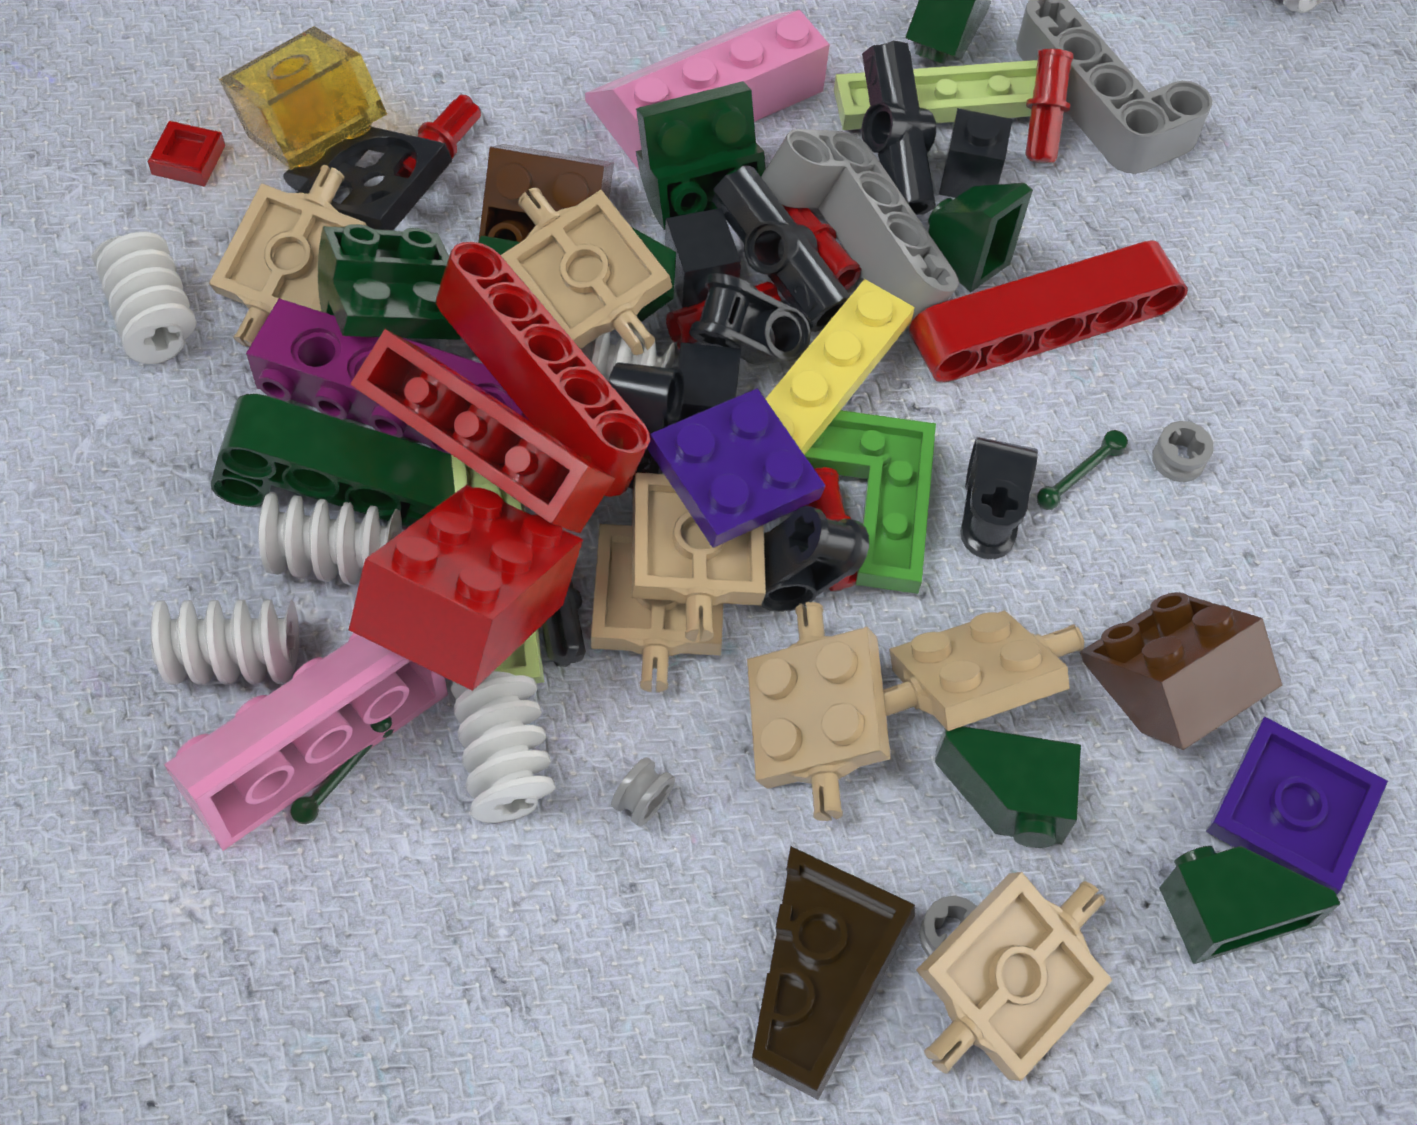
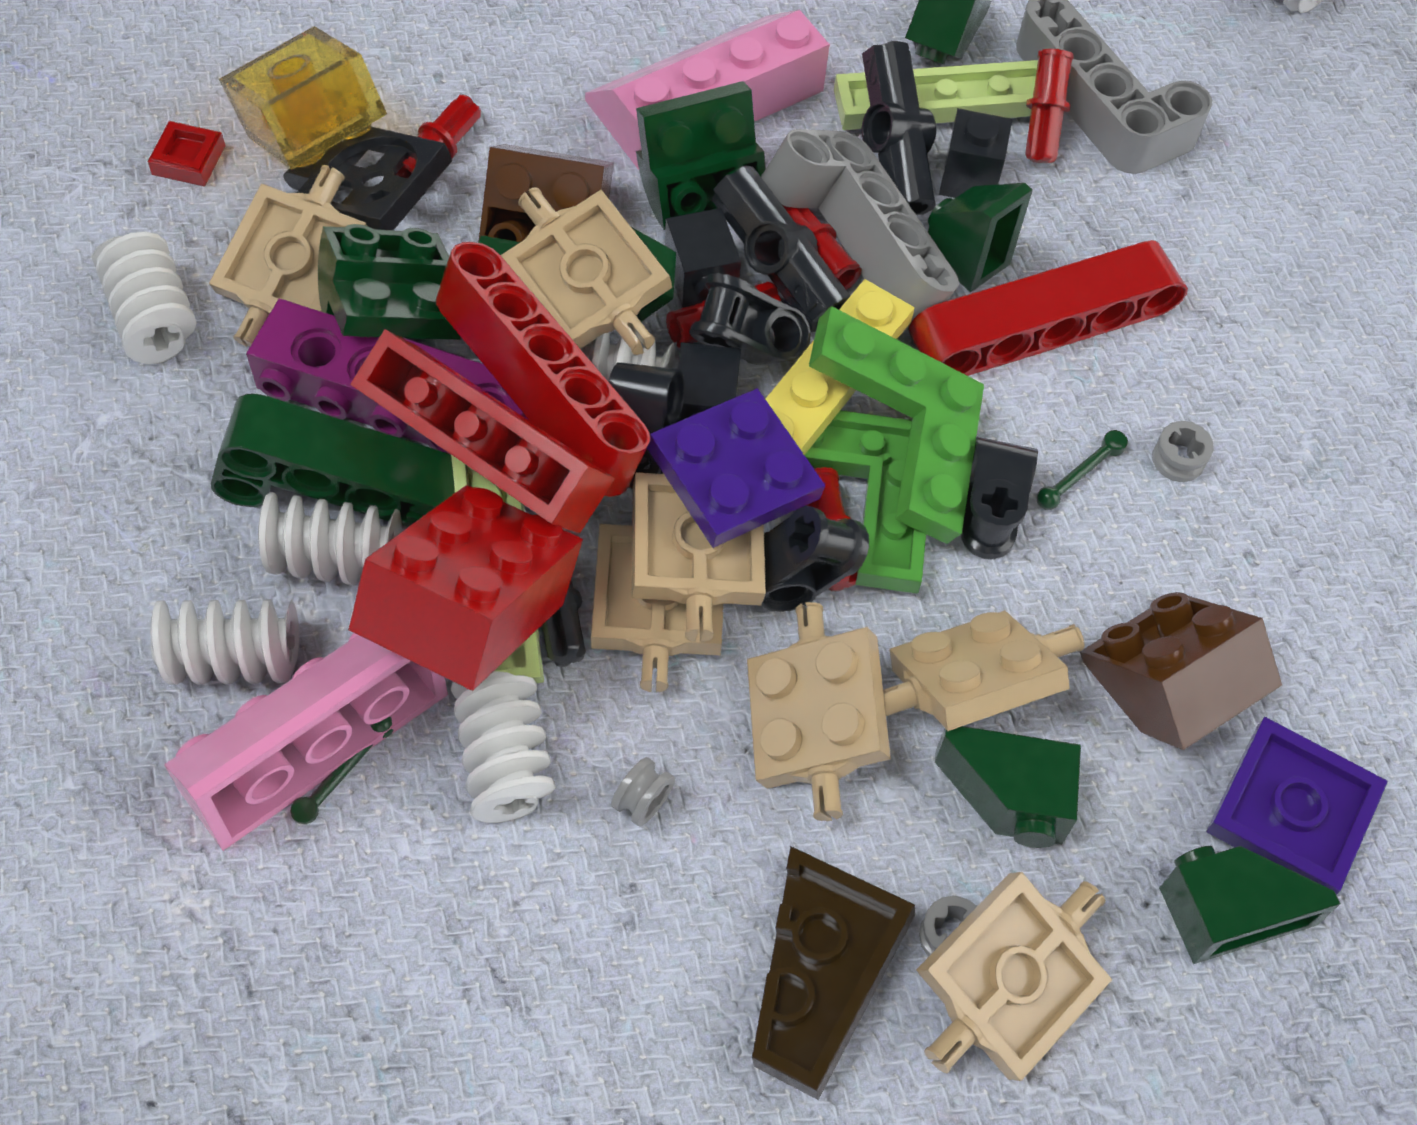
(938, 399): none -> bright green plate

